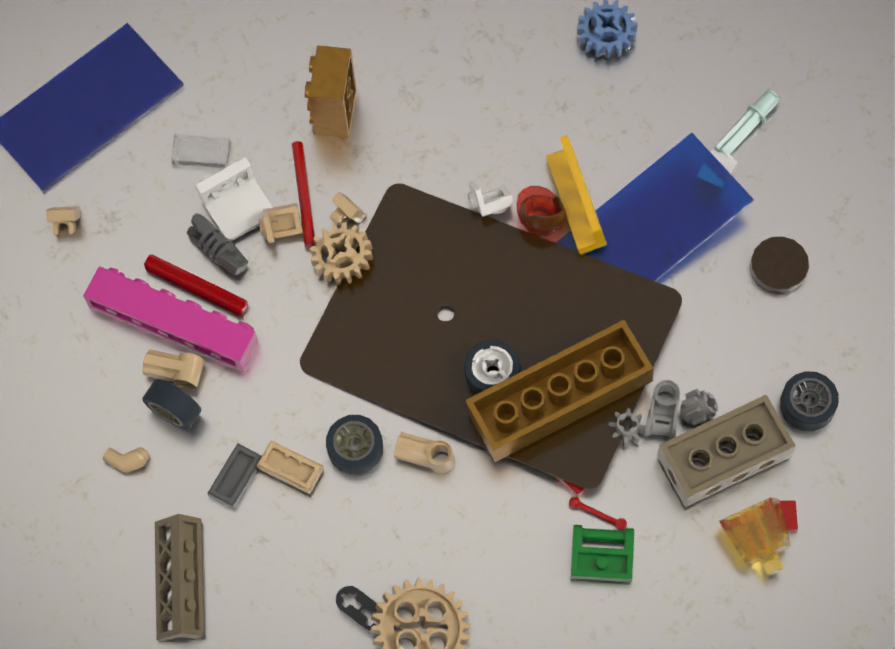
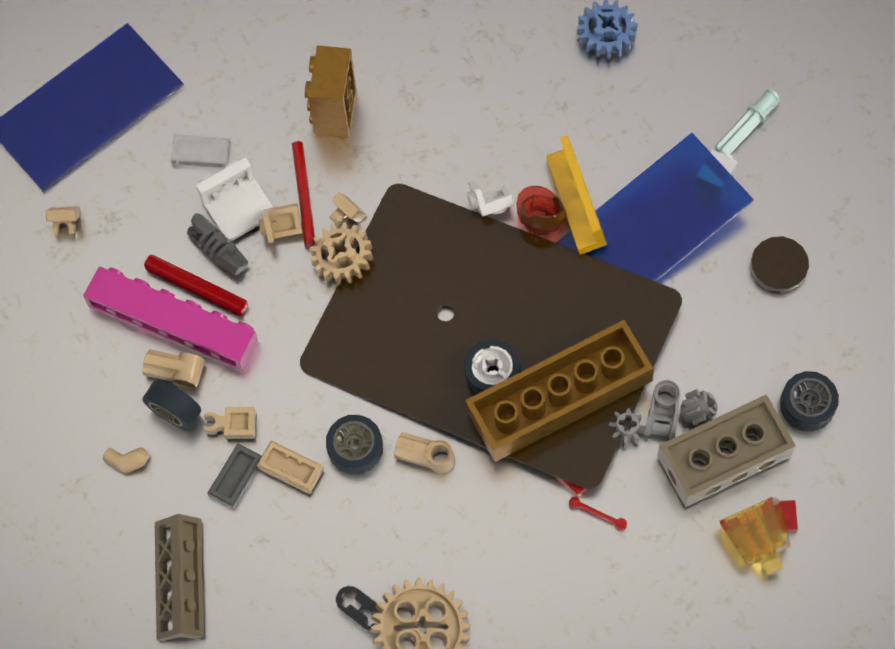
(236, 424): none -> tan plate
(602, 563): green plate -> none

